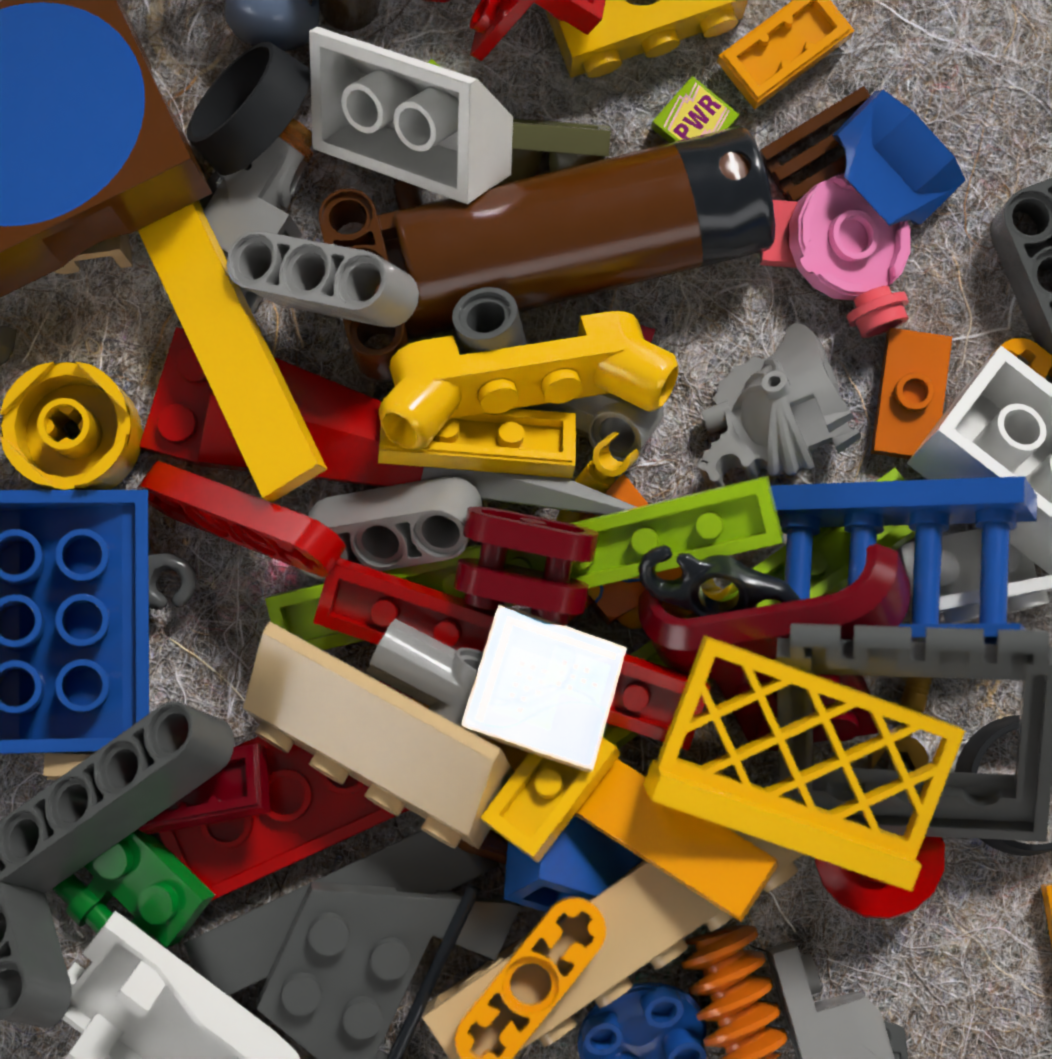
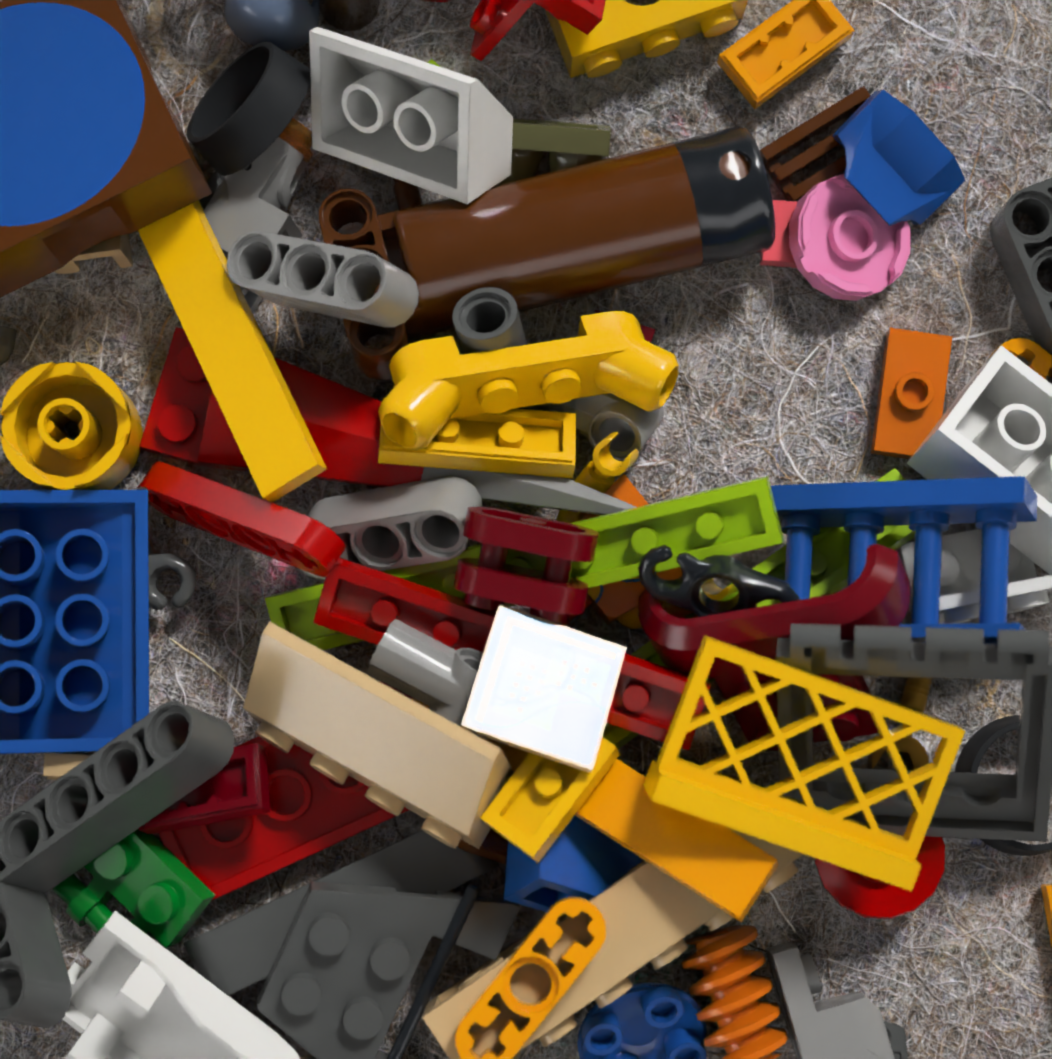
(693, 113): tile -> none
(777, 412): light grey helmet -> none
(878, 311): coral plate -> none

